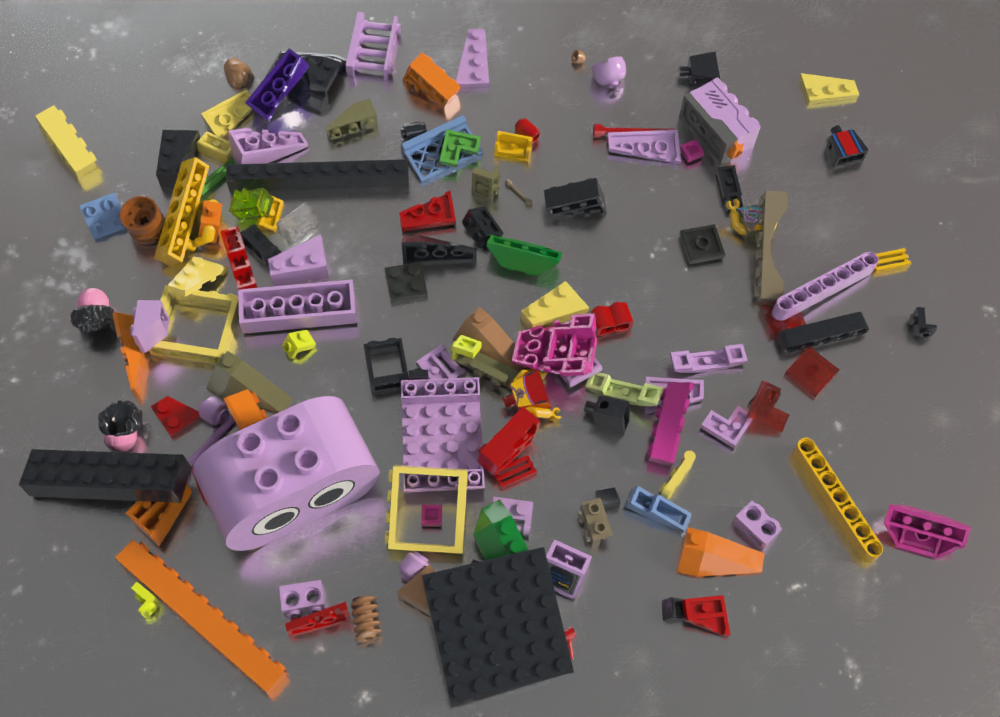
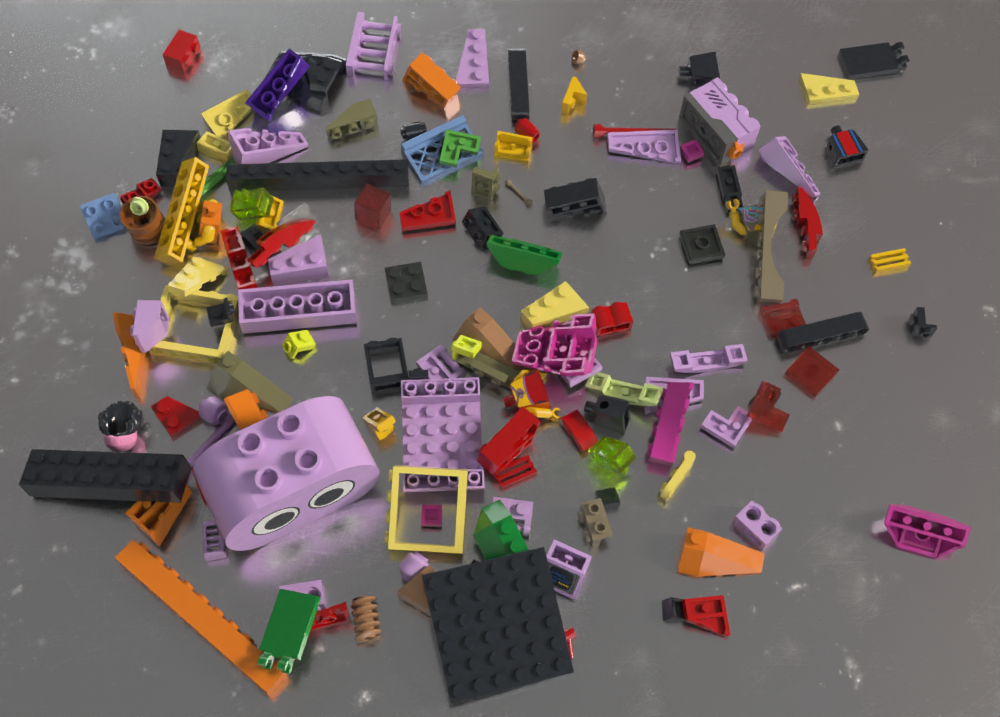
(67, 144): light yellow wedge -> none
(92, 311): black hair -> none
(139, 206): none -> yellowish green plate
(145, 188): none -> red slope
(148, 600): neon yellow bracket -> none
(181, 50): none -> red brick
(214, 554): none -> lavender slope
(221, 313): none -> black bracket
(238, 73): medium nougat piece -> none
(285, 234): none -> red slope
(288, 629): none -> green tile
(372, 206): none -> clear red head
(380, 422): none -> yellow slope
(431, 250): black wedge -> none
(518, 84): none -> black beam
(574, 94): none -> yellow slope
(580, 430): none -> red slope
(610, 72): lavender cylinder -> none
(612, 455): none -> clear neon green brick
(657, 509): medium blue slope -> none
(781, 157): none -> lavender wedge
(808, 219): none -> red slope
(824, 286): lavender beam -> none
(837, 509): yellow beam -> none
(873, 60): none -> black tile

